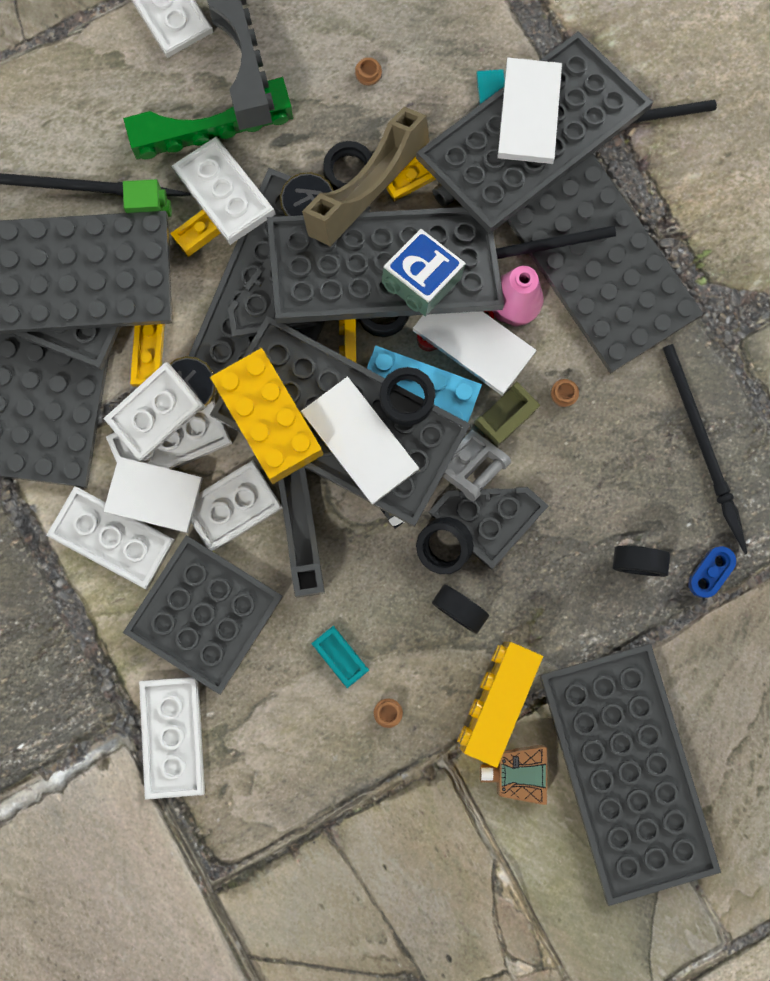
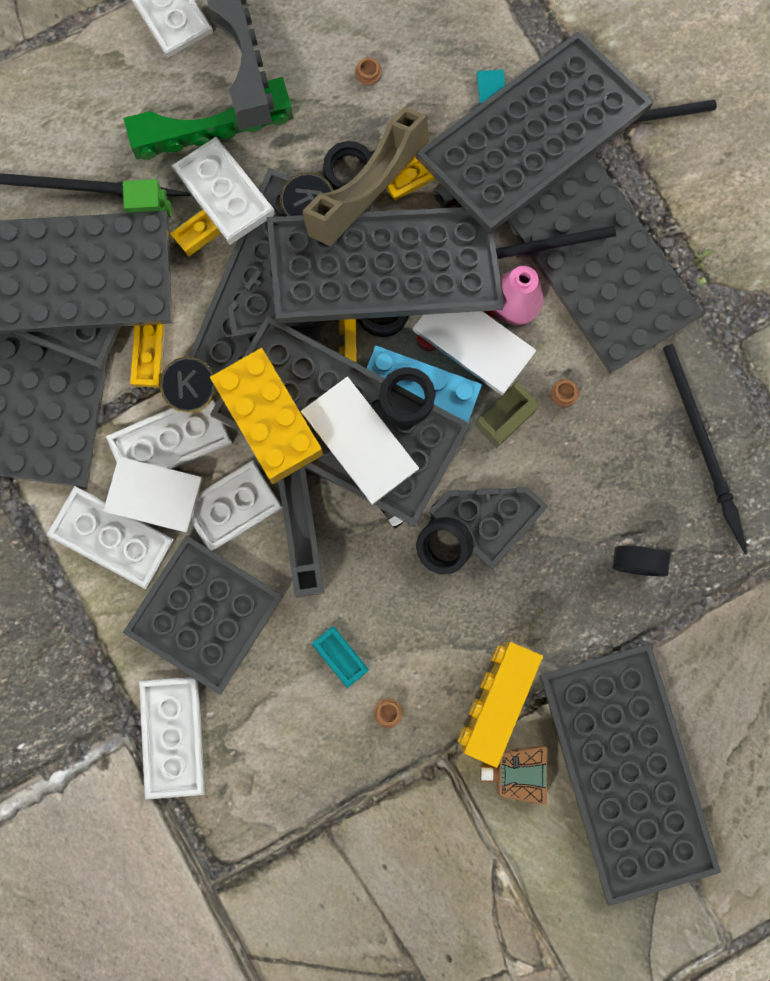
(154, 412): white tile -> none
(422, 272): piece -> none
(460, 609): black tyre -> none
(468, 457): light grey plate -> none
(530, 110): white tile -> none
(711, 573): blue plate -> none

